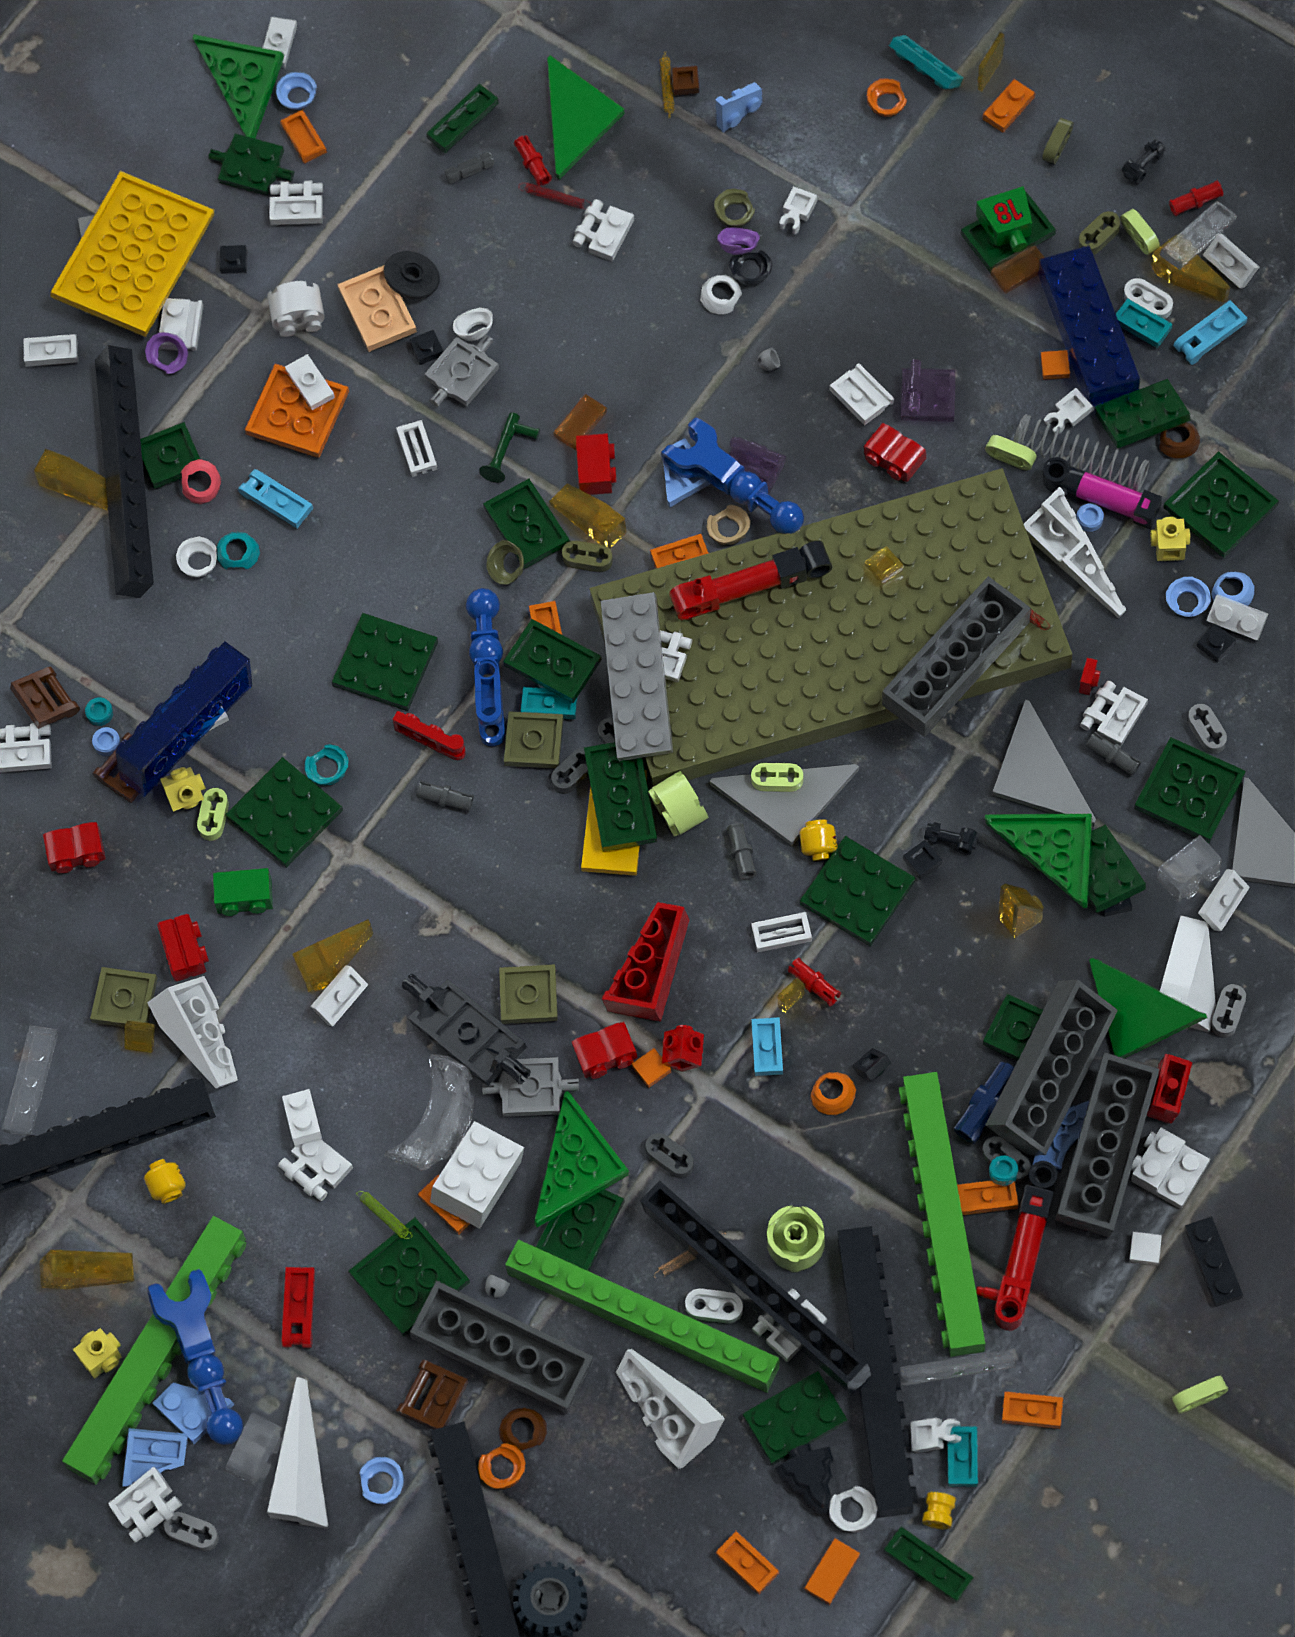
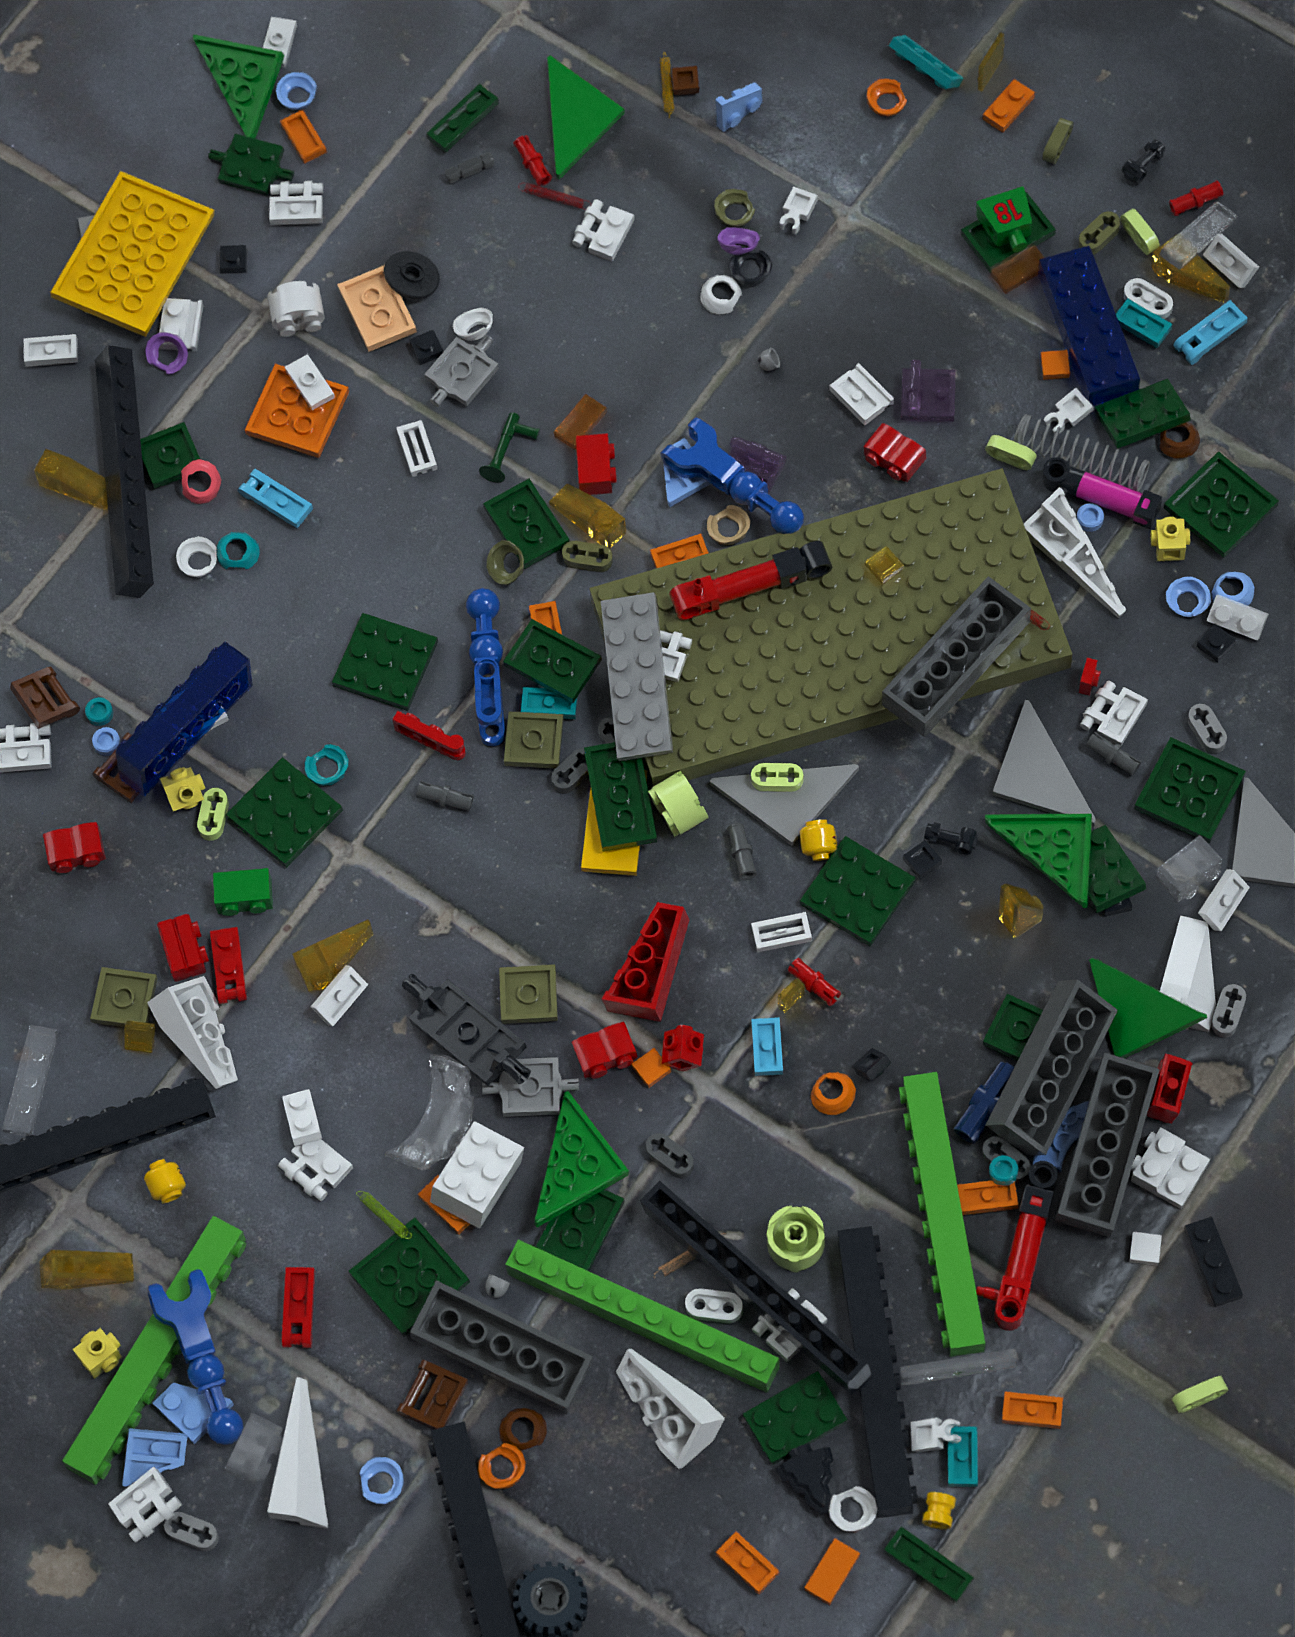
(228, 964): none -> red plate

